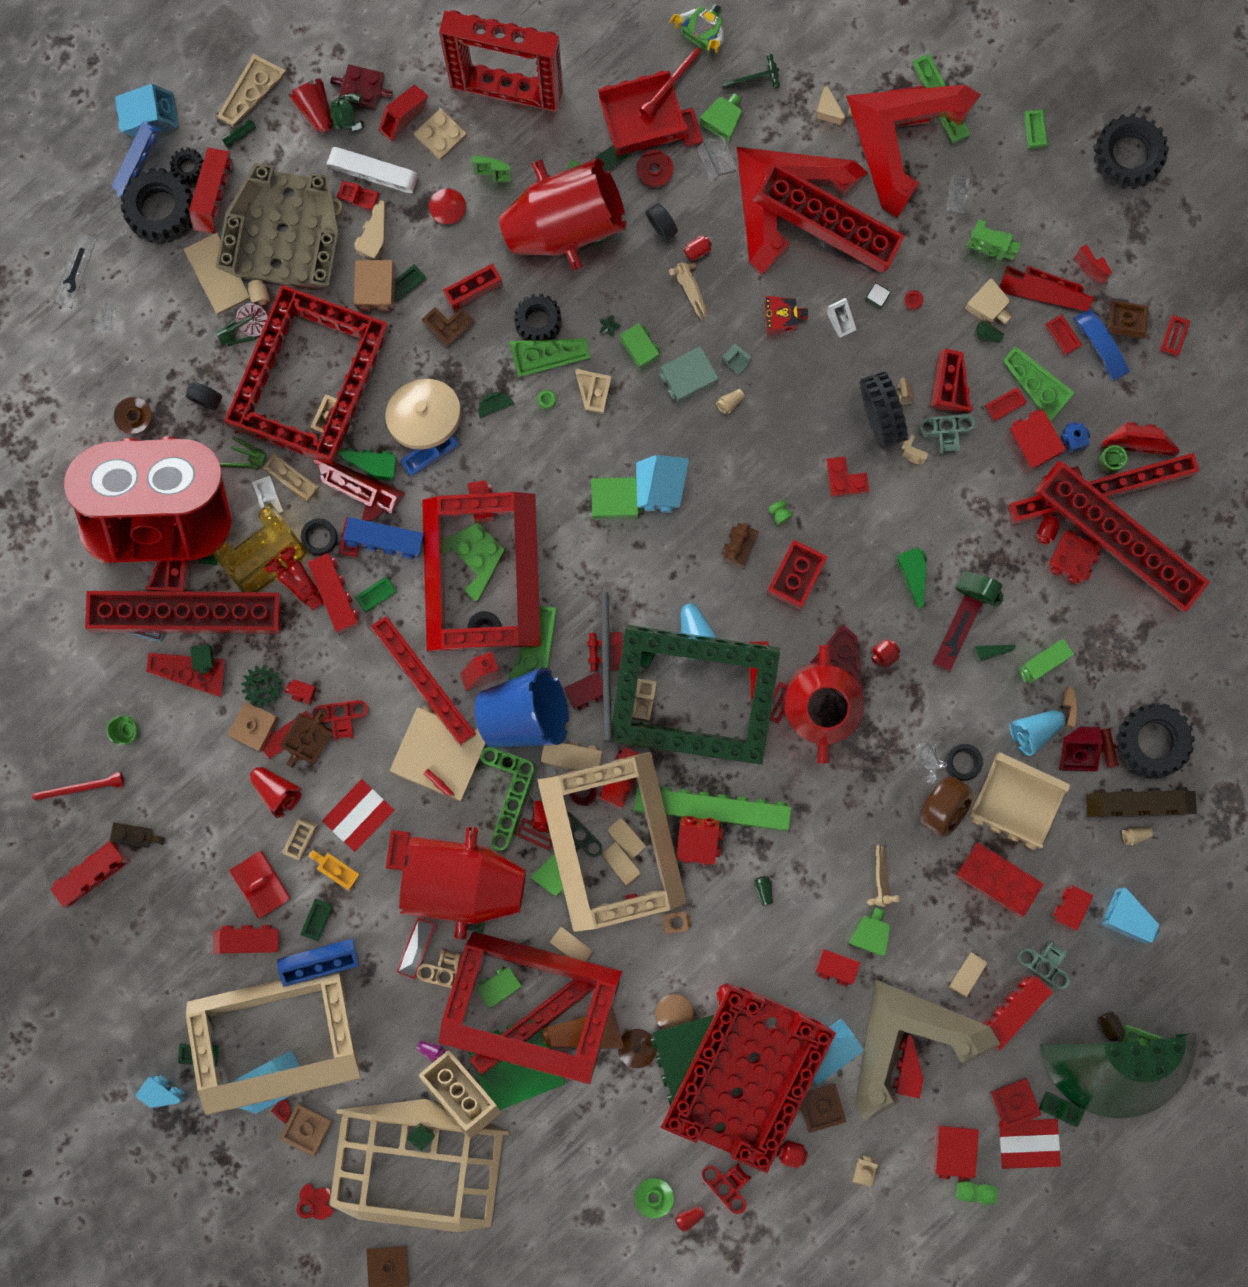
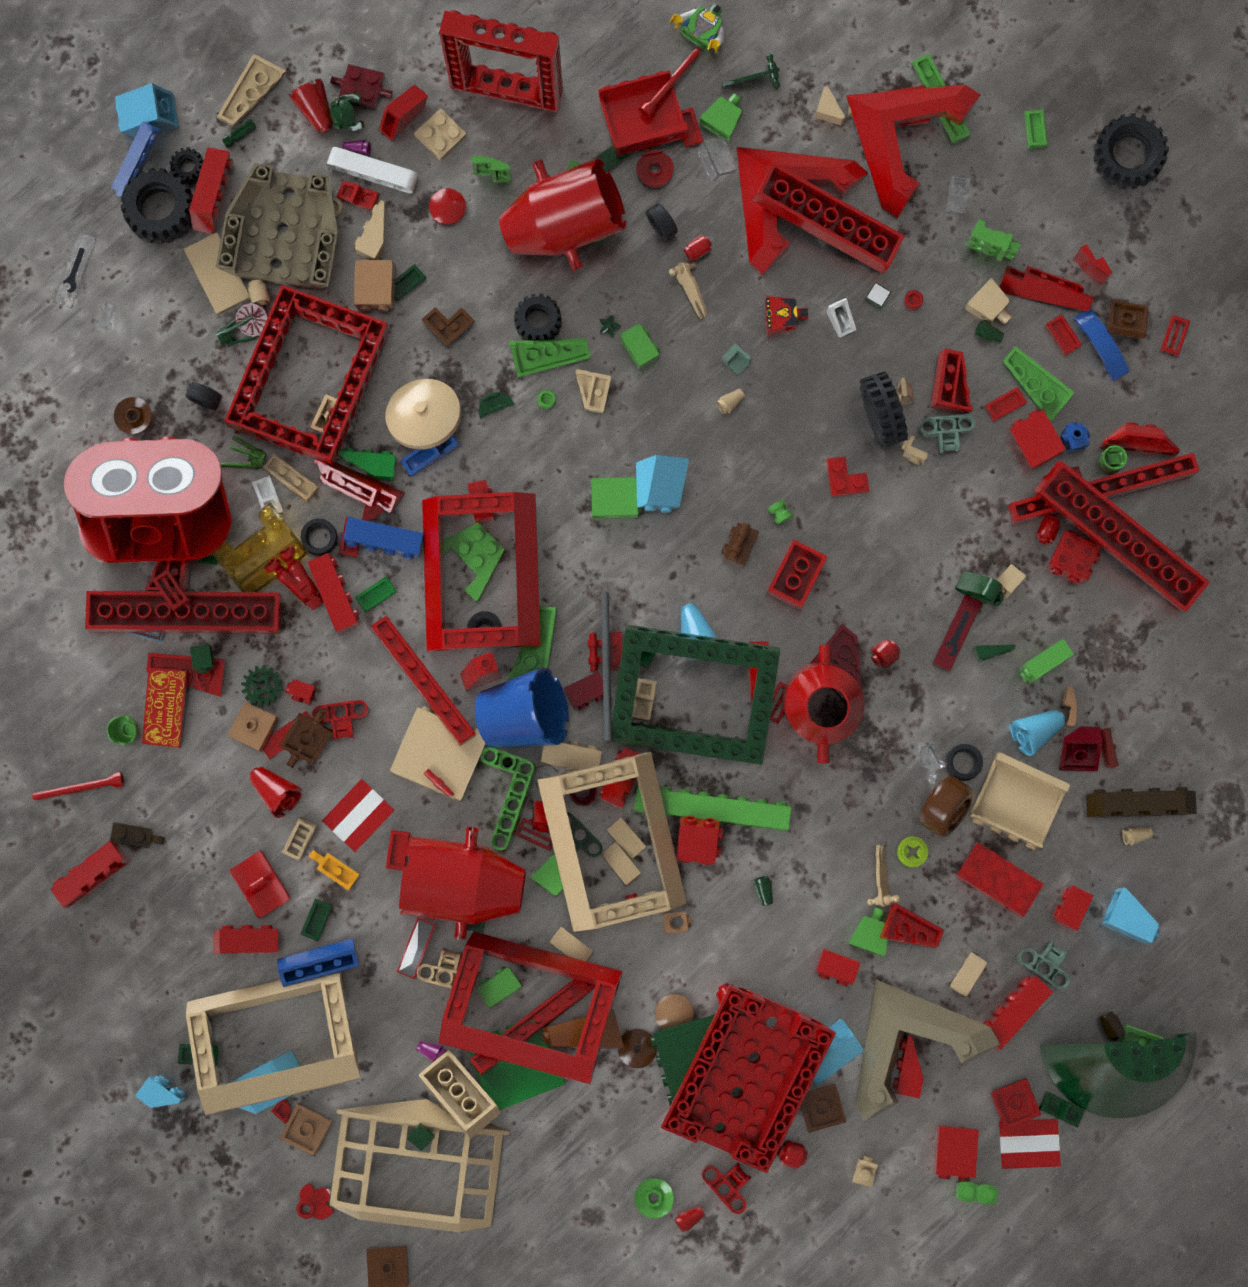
(164, 707): none -> red tile
(179, 603): none -> red tile
(360, 147): none -> magenta cone
(473, 287): red brick -> none
(688, 375): sand green brick -> none
(910, 928): none -> red wing
(912, 842): none -> lime gear
(914, 572): green slope -> none
(1010, 580): none -> tan panel
(1176, 726): black tyre -> none

